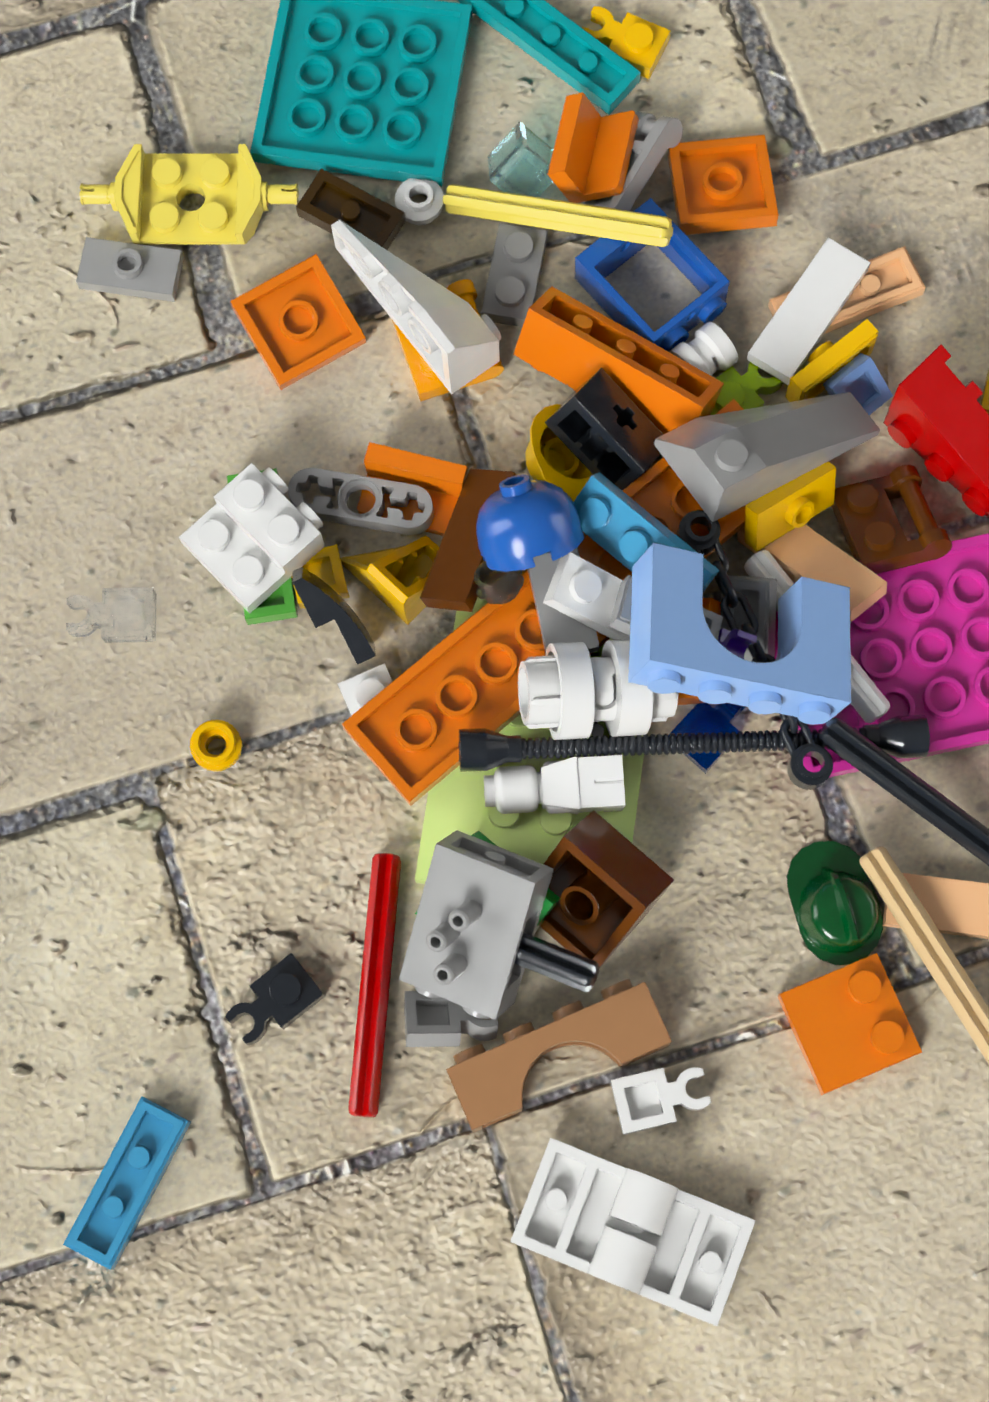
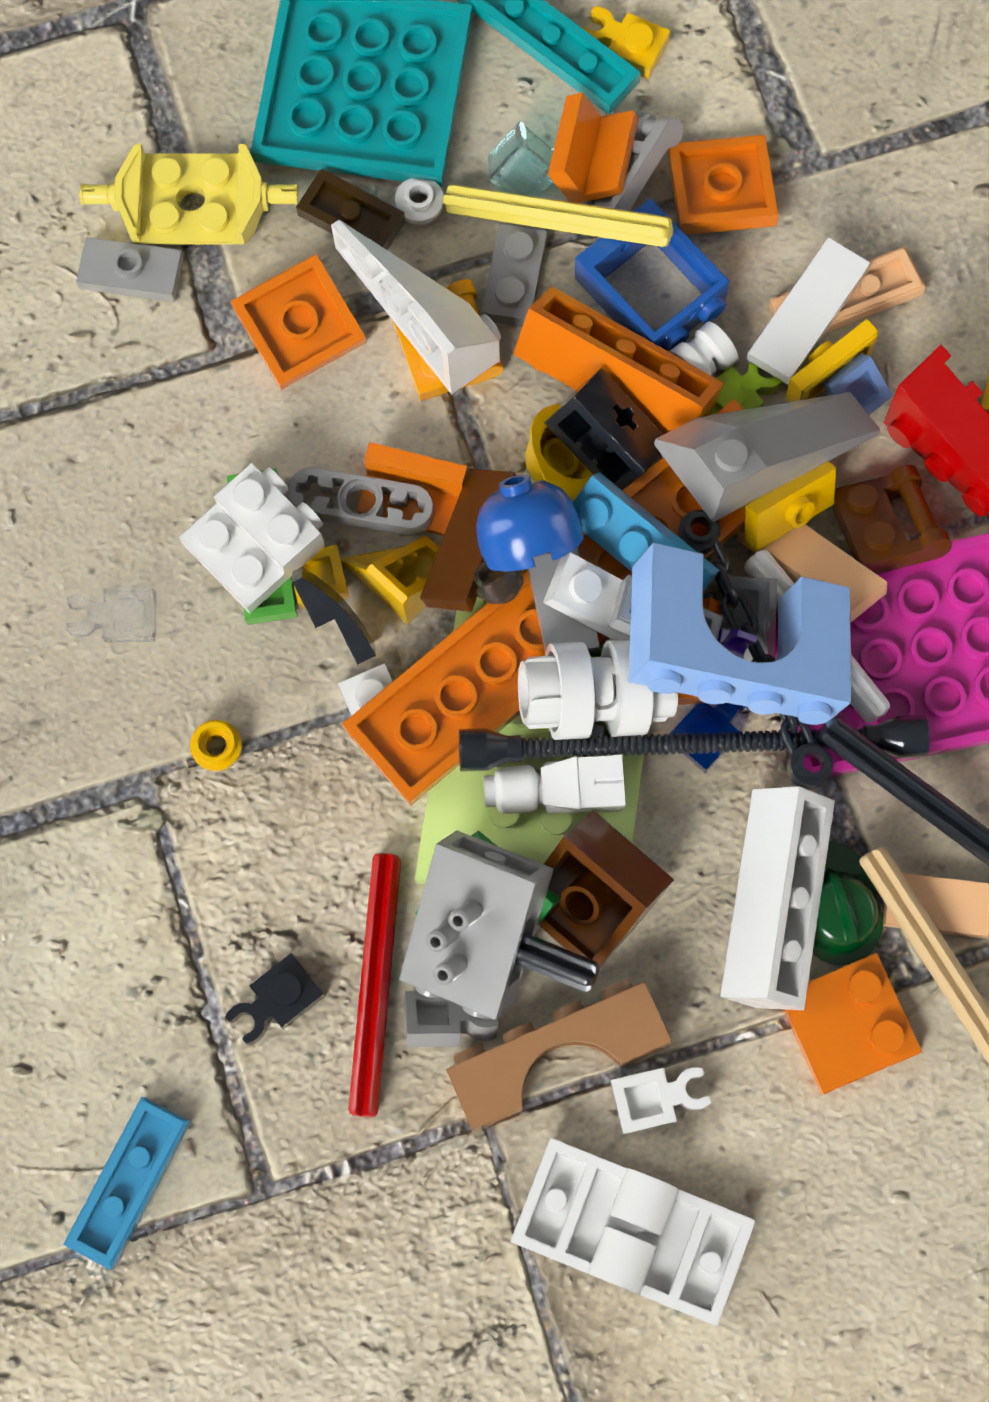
(778, 898): none -> white brick

